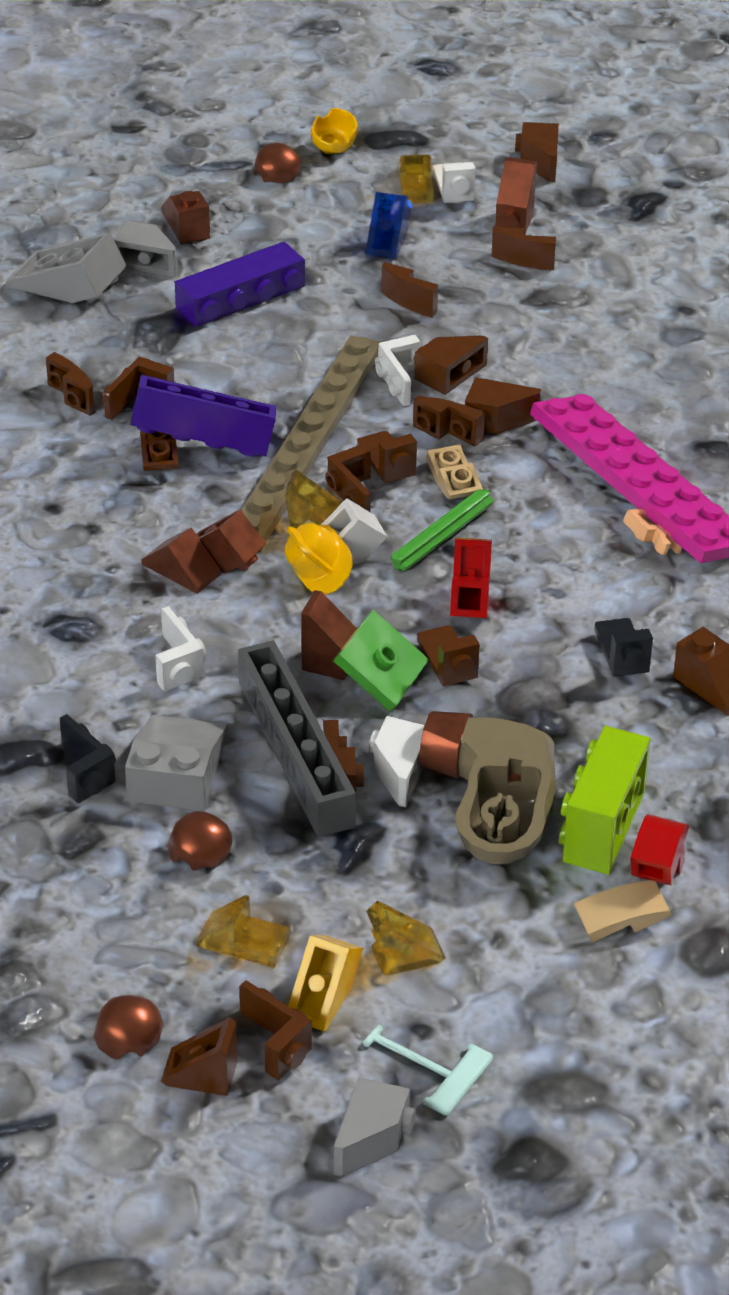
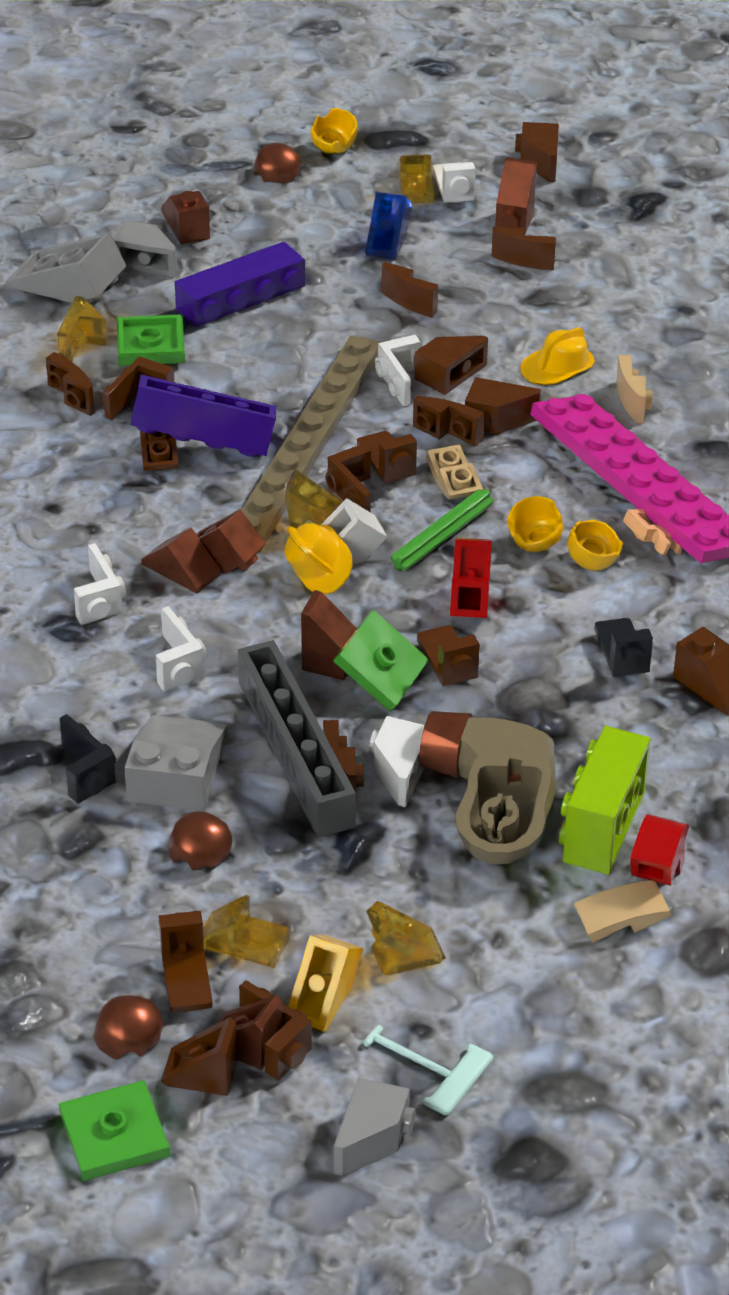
(80, 326): none -> clear yellow slope
(102, 597): none -> white bracket
(114, 1130): none -> bright green plate
(150, 337): none -> bright green plate
(184, 961): none -> reddish brown bracket
(254, 1027): none -> copper slope
(535, 524): none -> yellow hair
(560, 357): none -> yellow piece
(593, 545): none -> yellow hair
(632, 389): none -> tan slope

